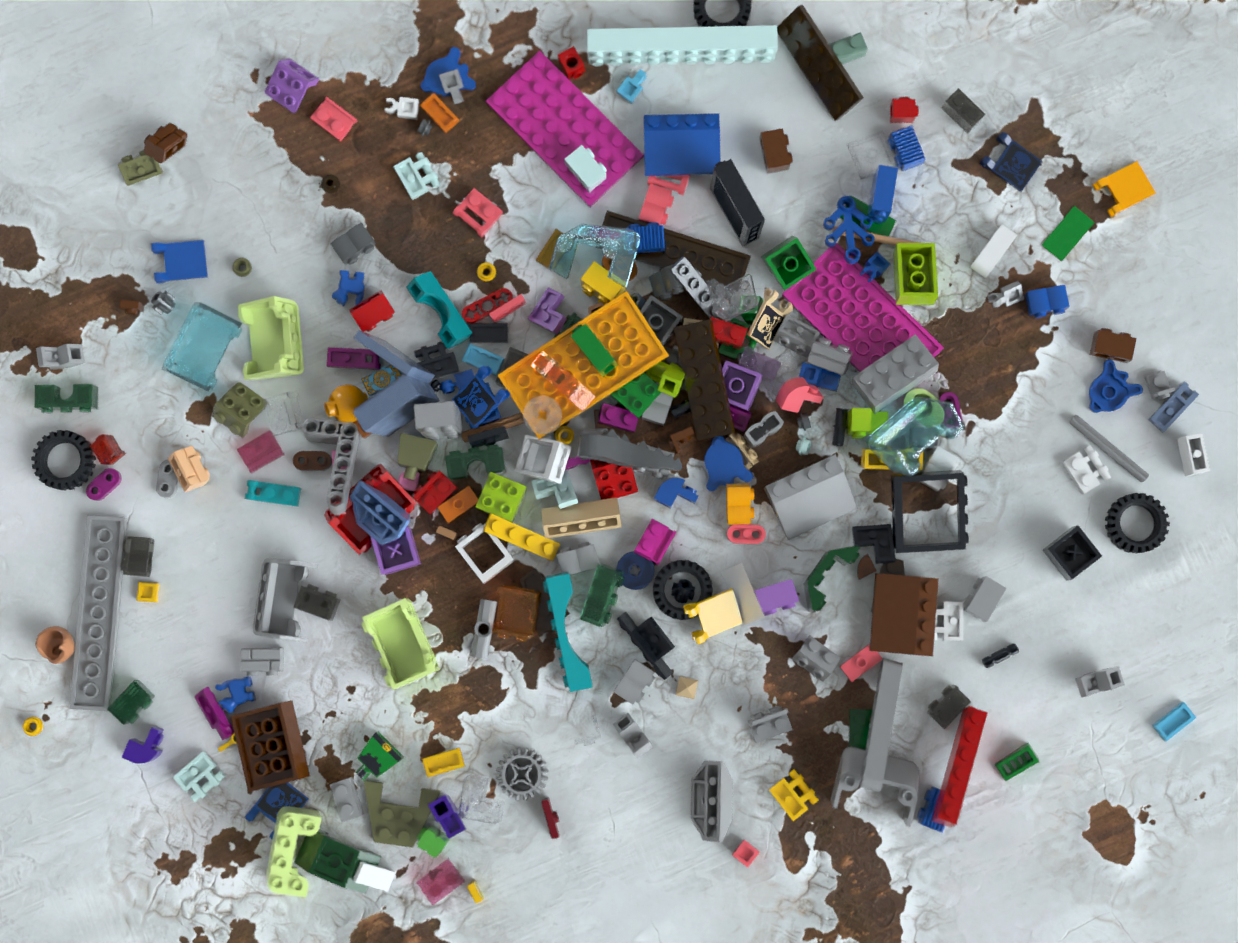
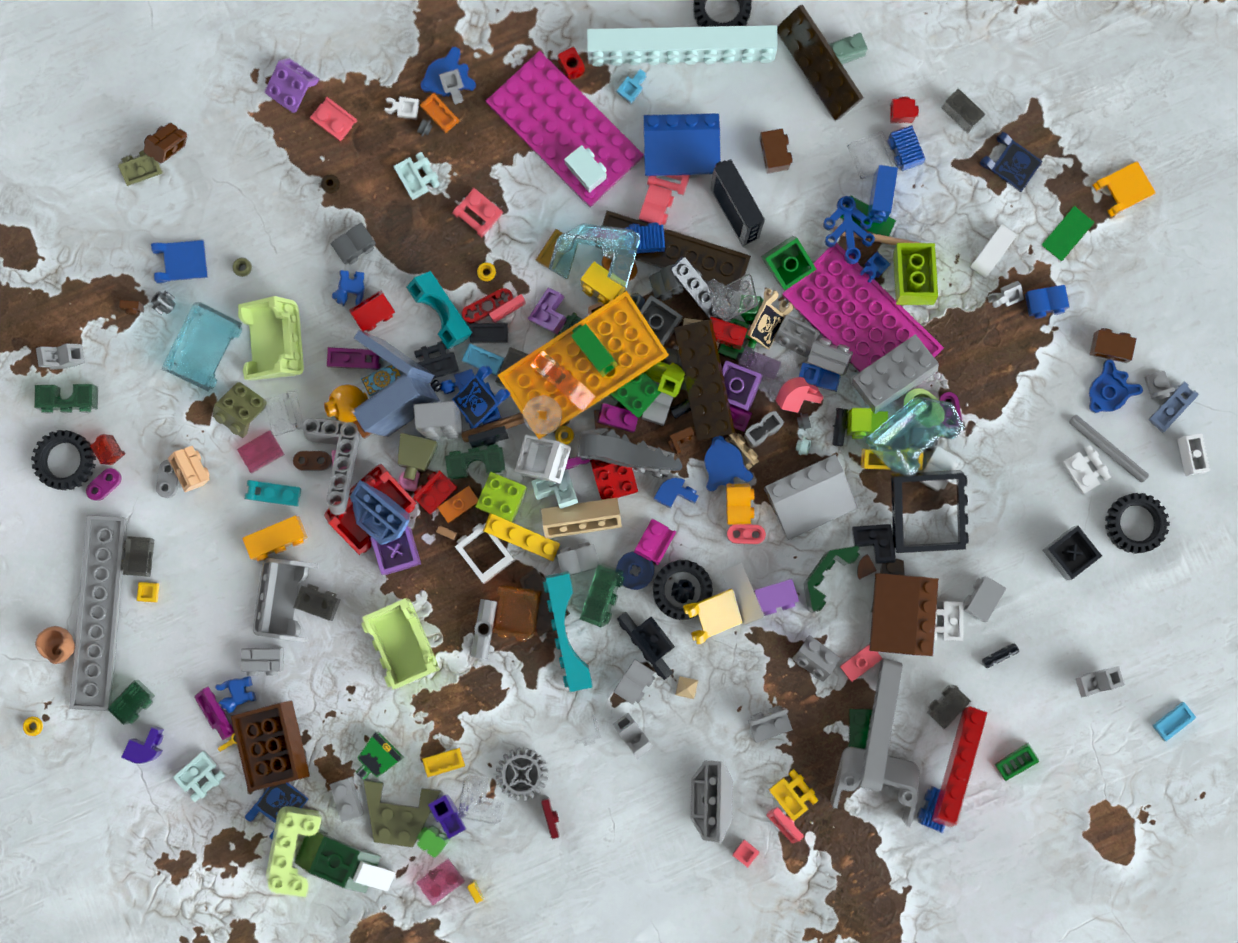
(275, 538): none -> light orange brick
(785, 825): none -> coral plate

